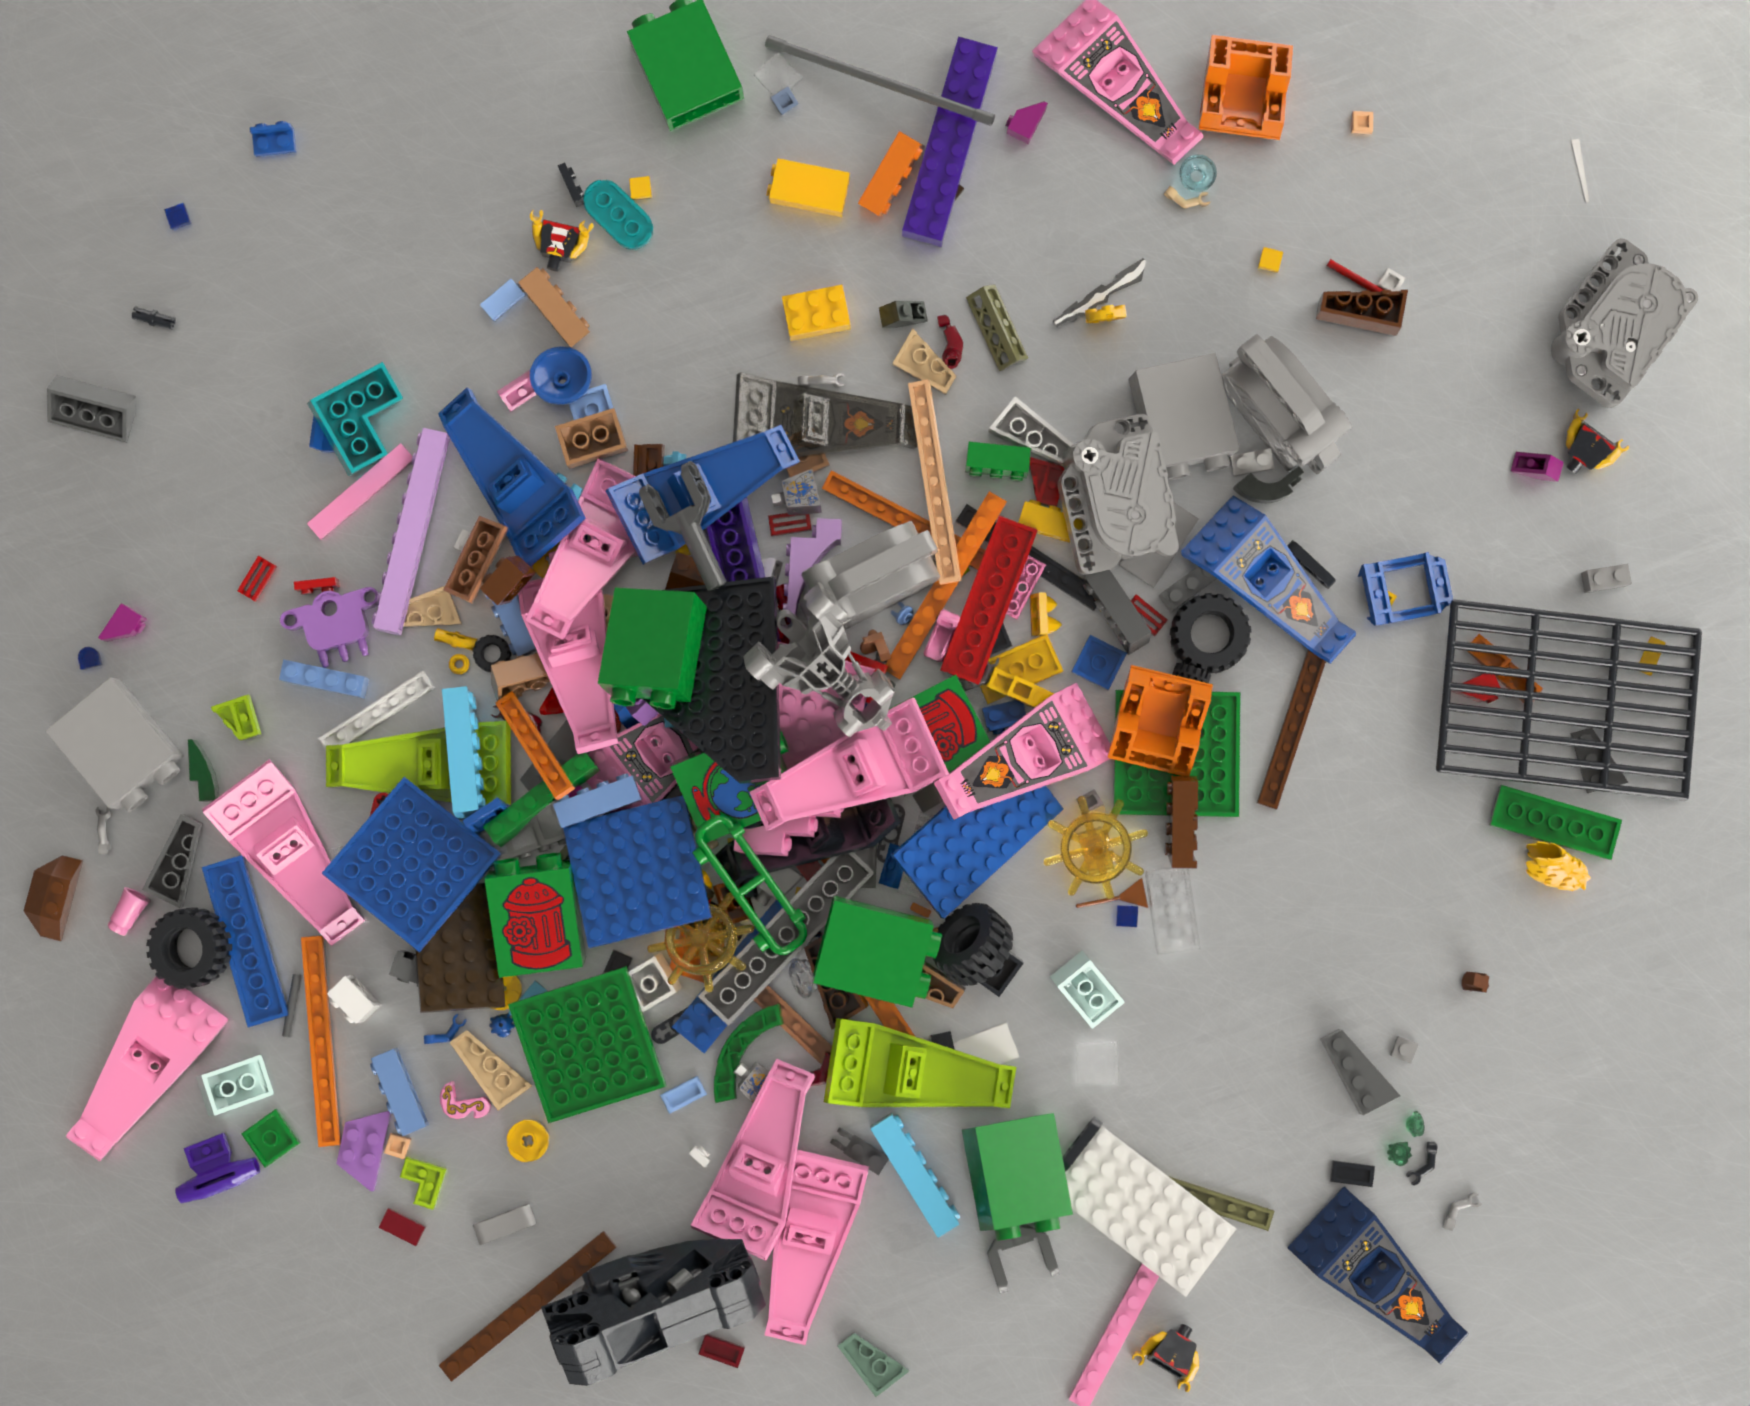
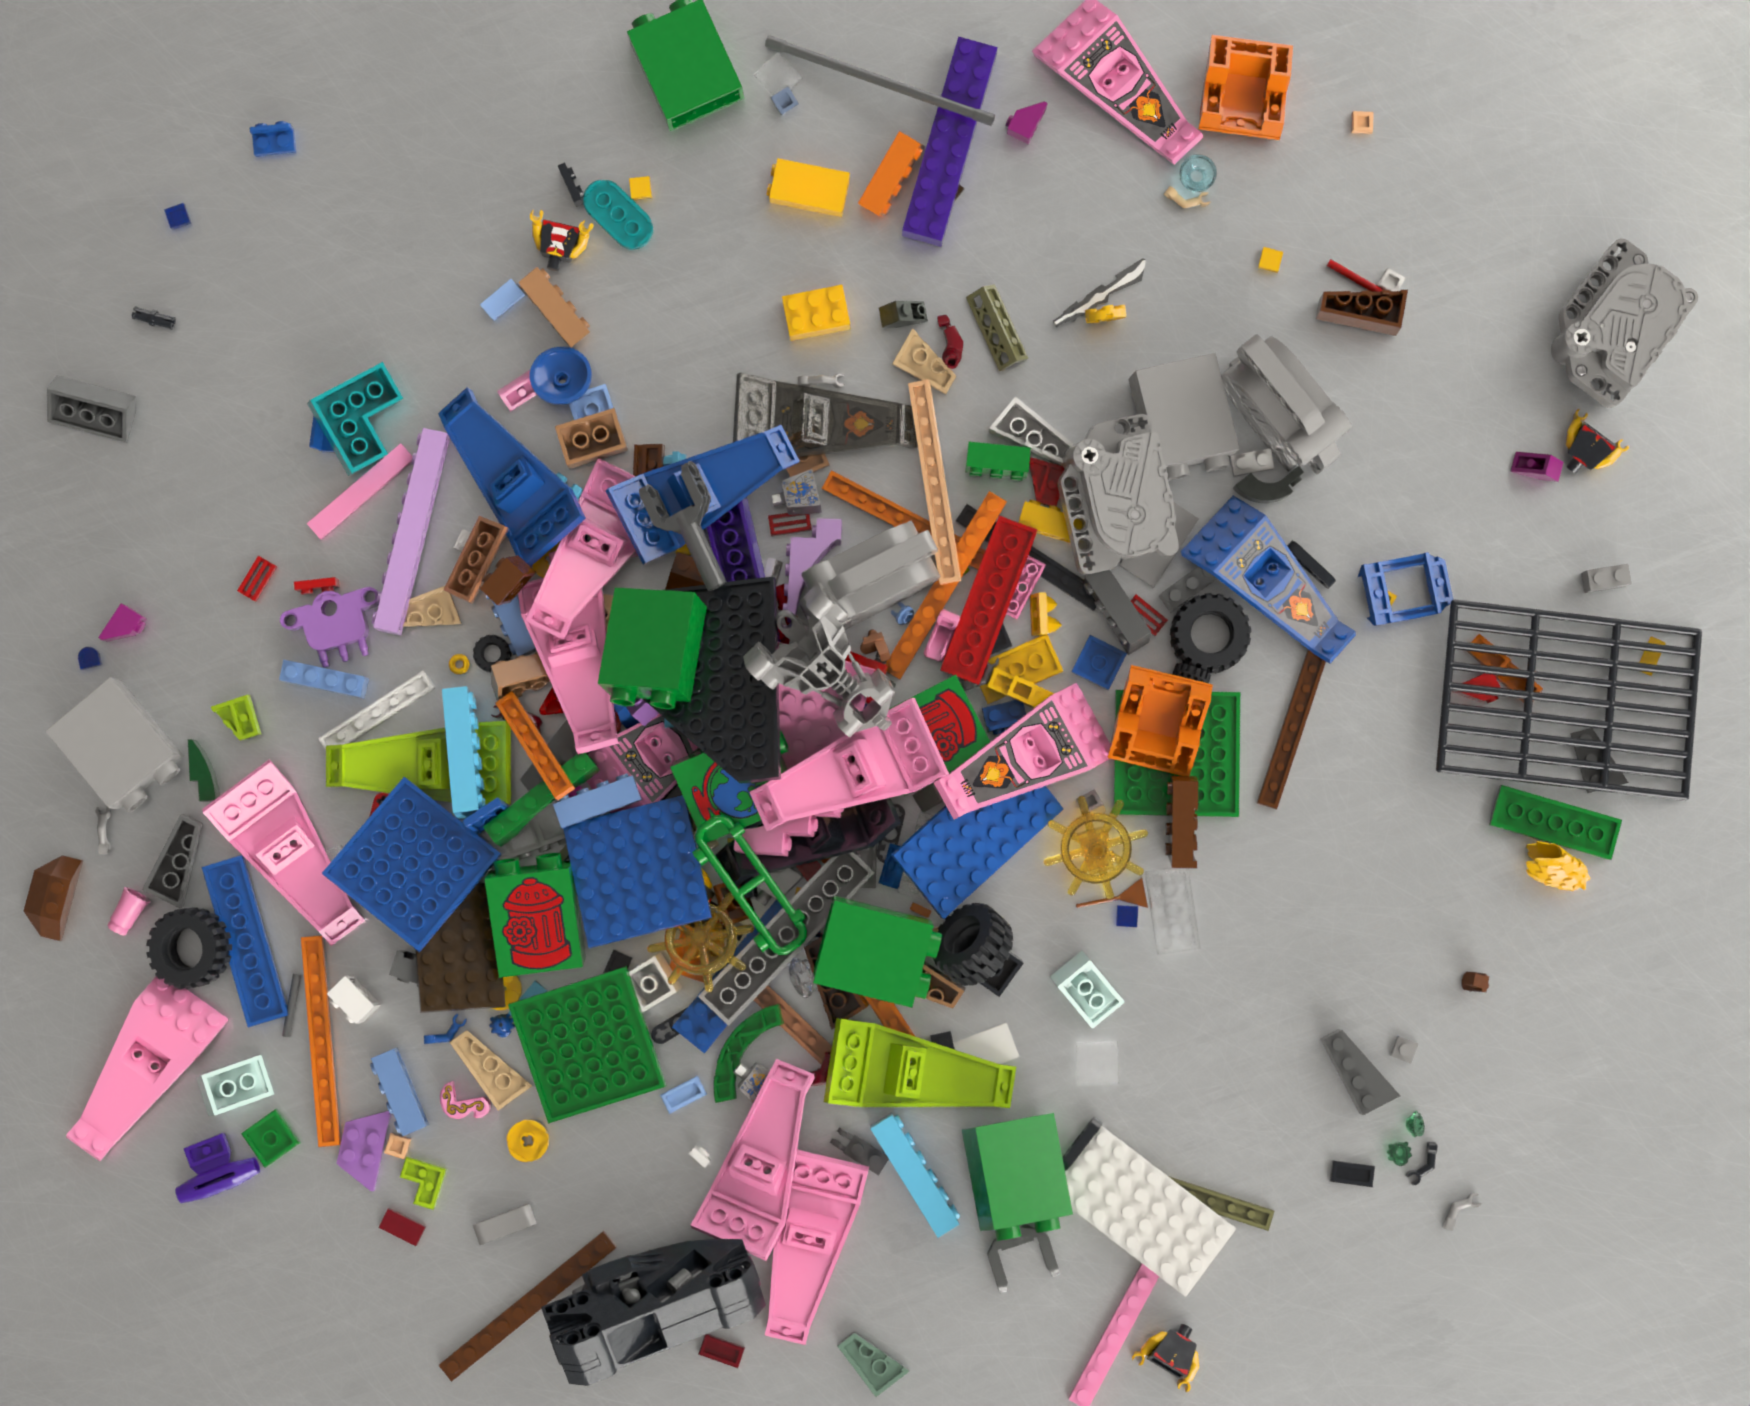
(455, 639): yellow pin -> none
(1347, 1248): dark blue wing -> none
(1578, 156): white sticker -> none

